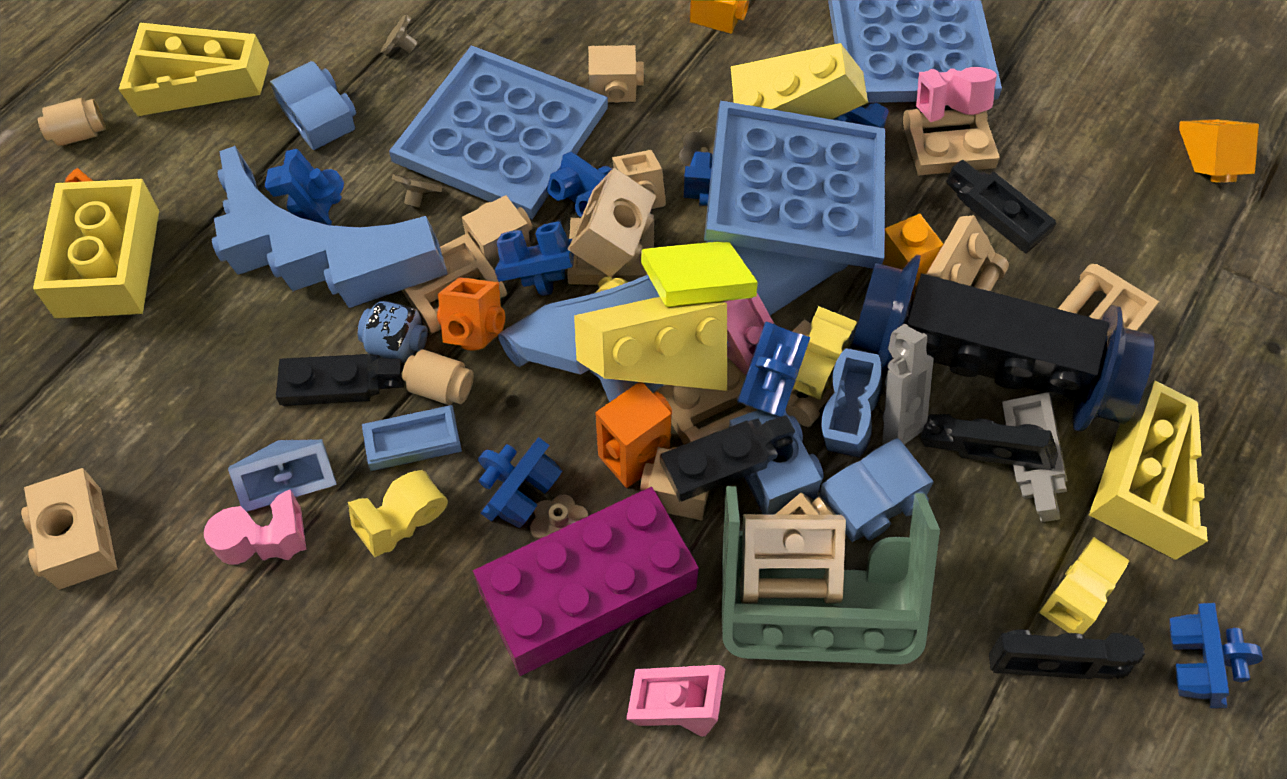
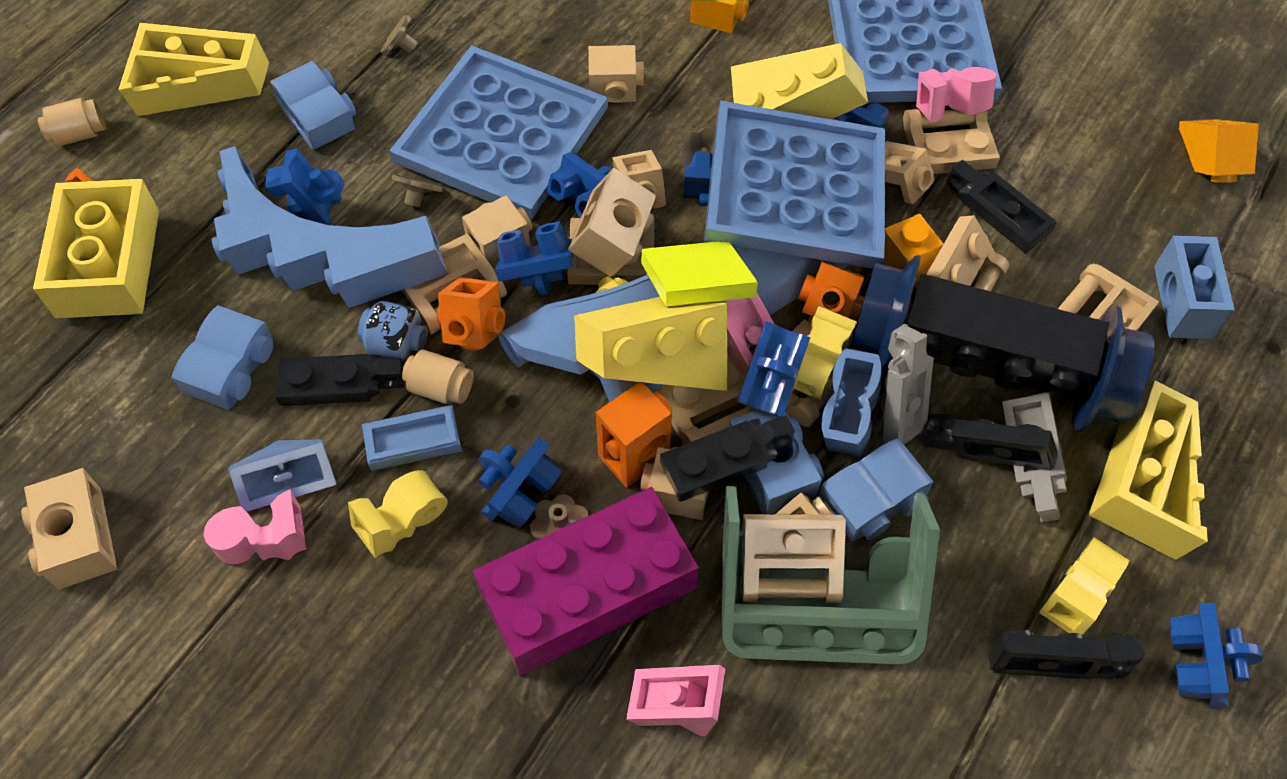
(223, 357): none -> medium blue brick
(835, 279): none -> orange brick
(909, 168): none -> tan bracket
(1193, 287): none -> medium blue brick

